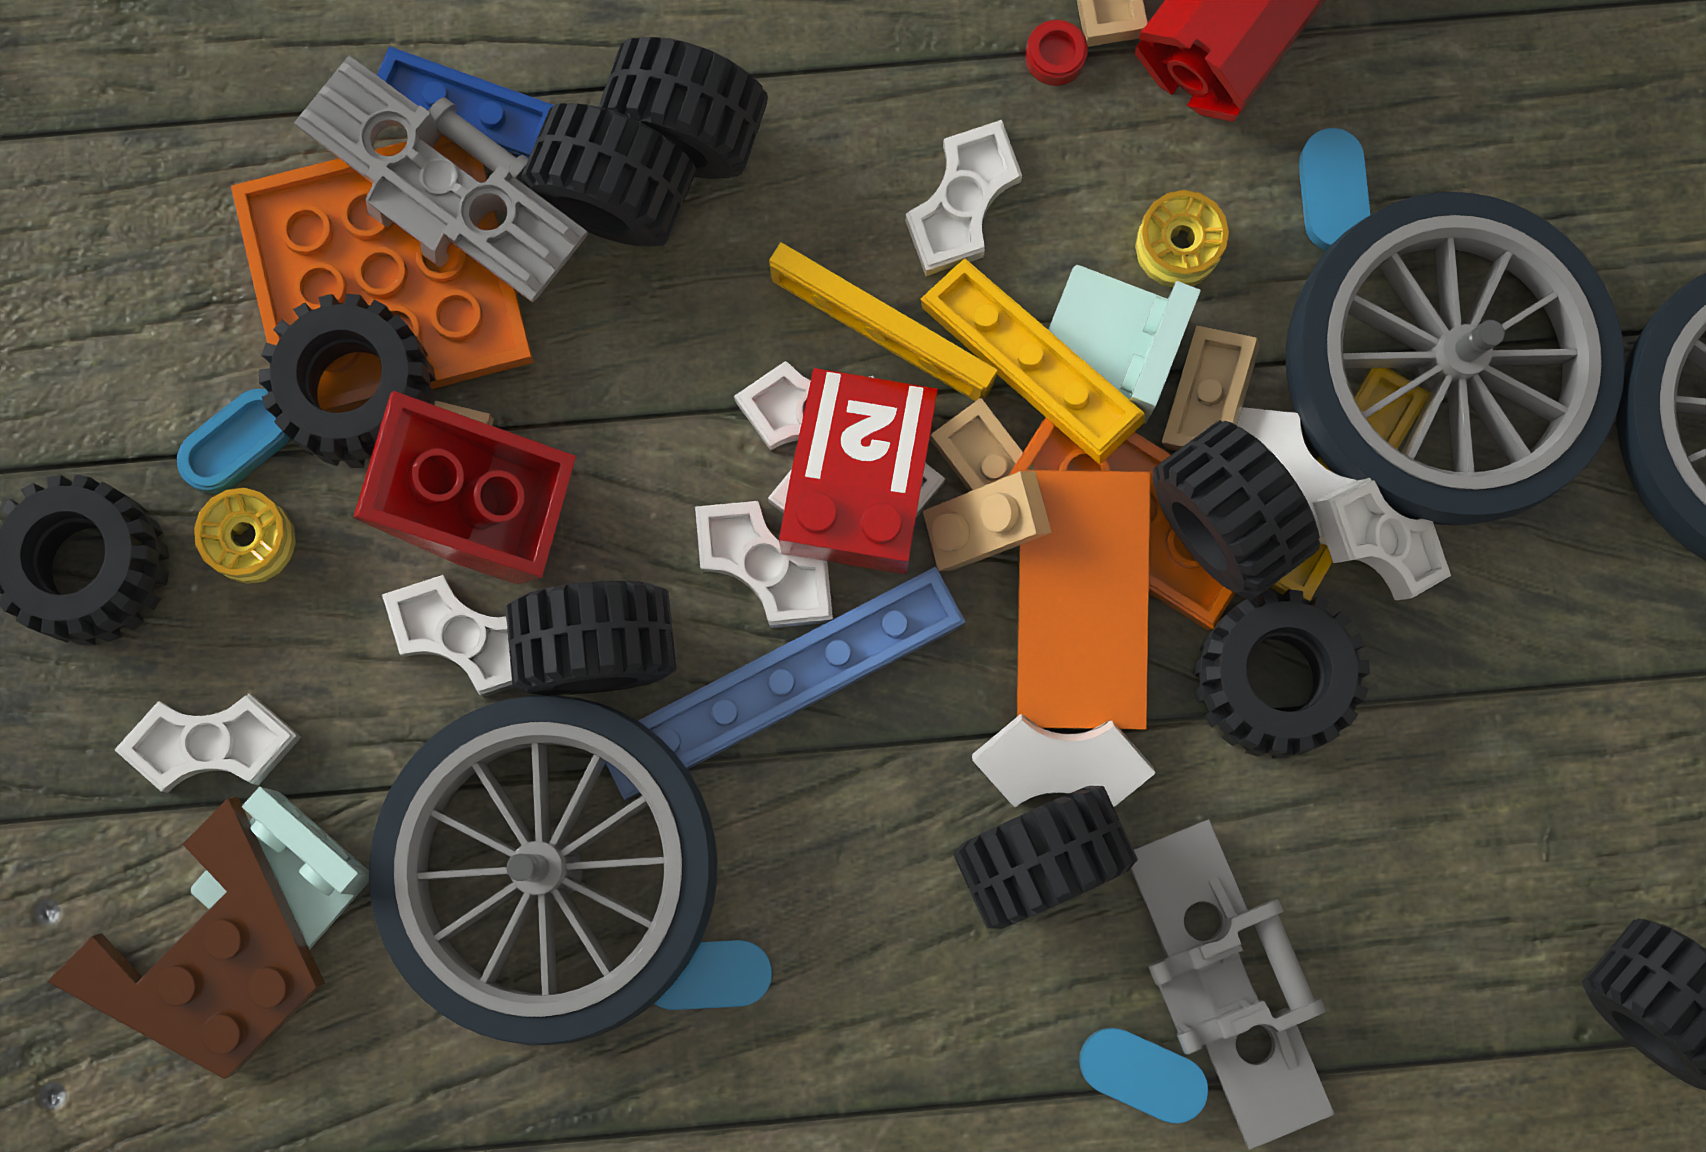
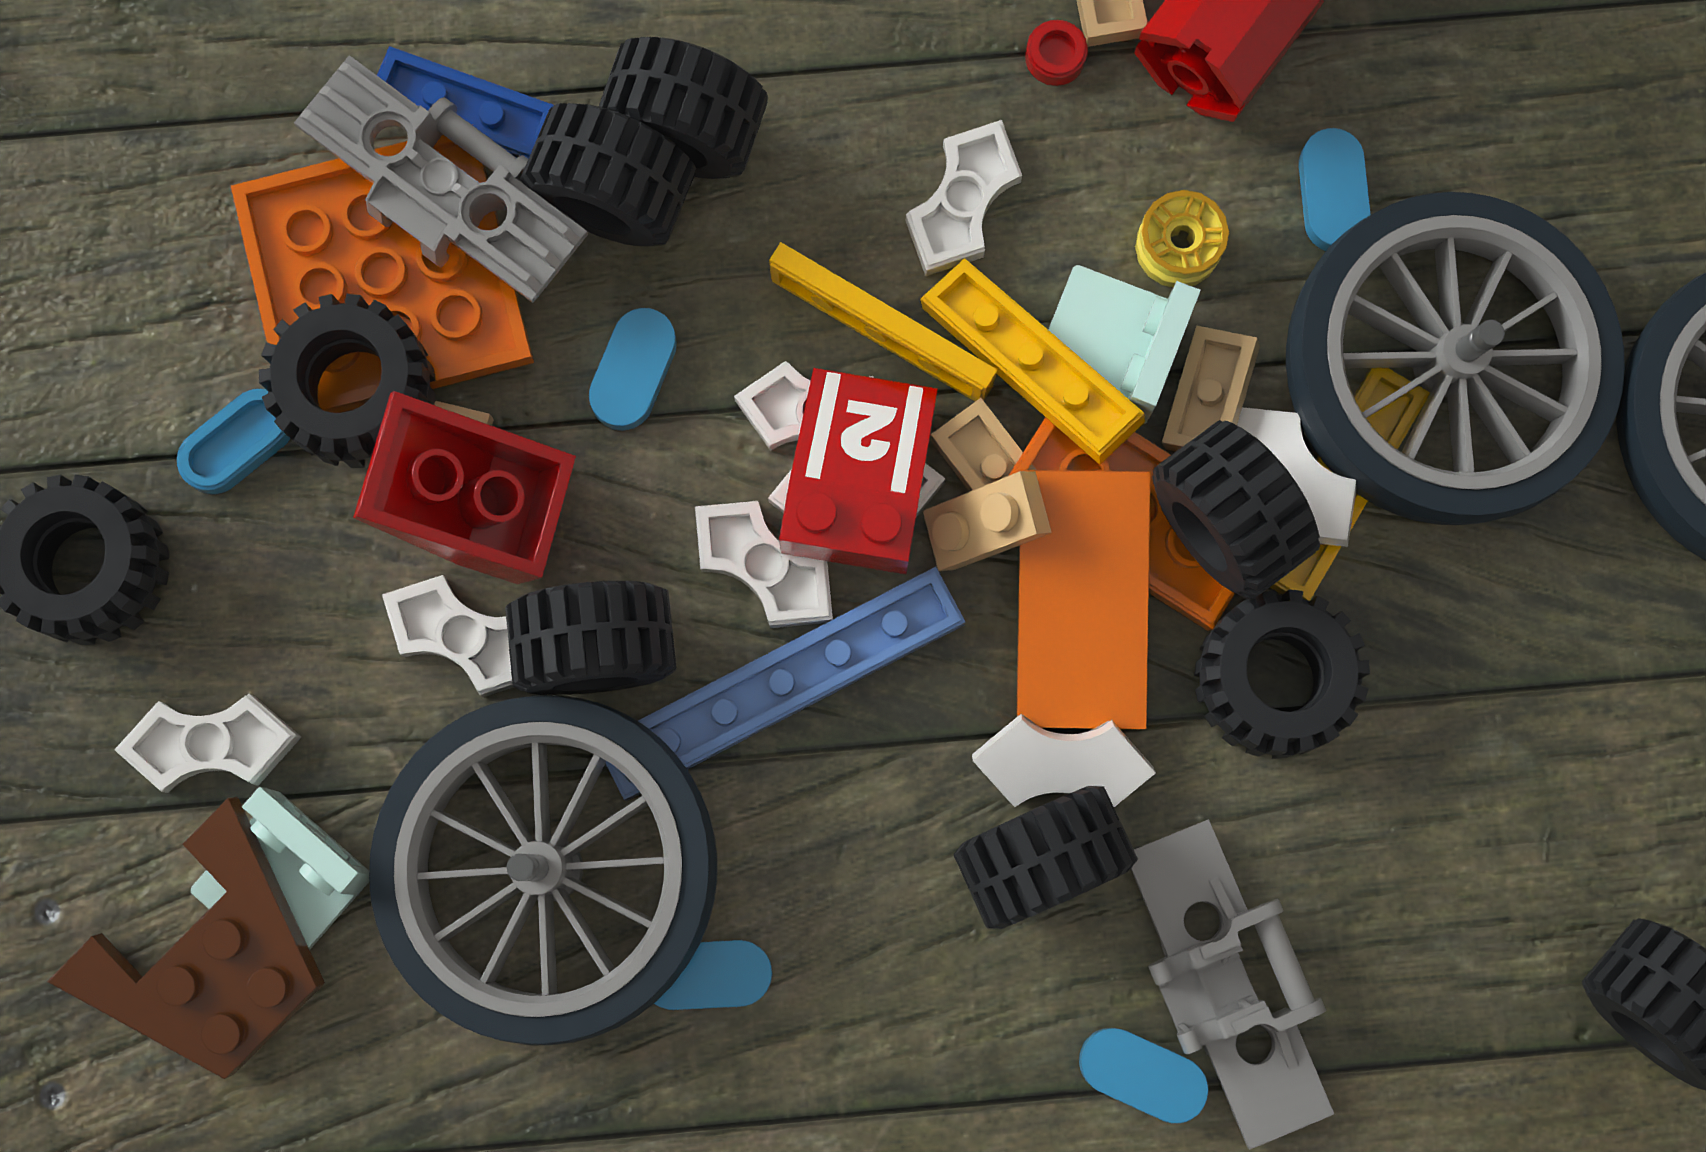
(229, 516): light yellow wheel -> none
(632, 369): none -> dark azure tile
(1366, 529): white tile -> none

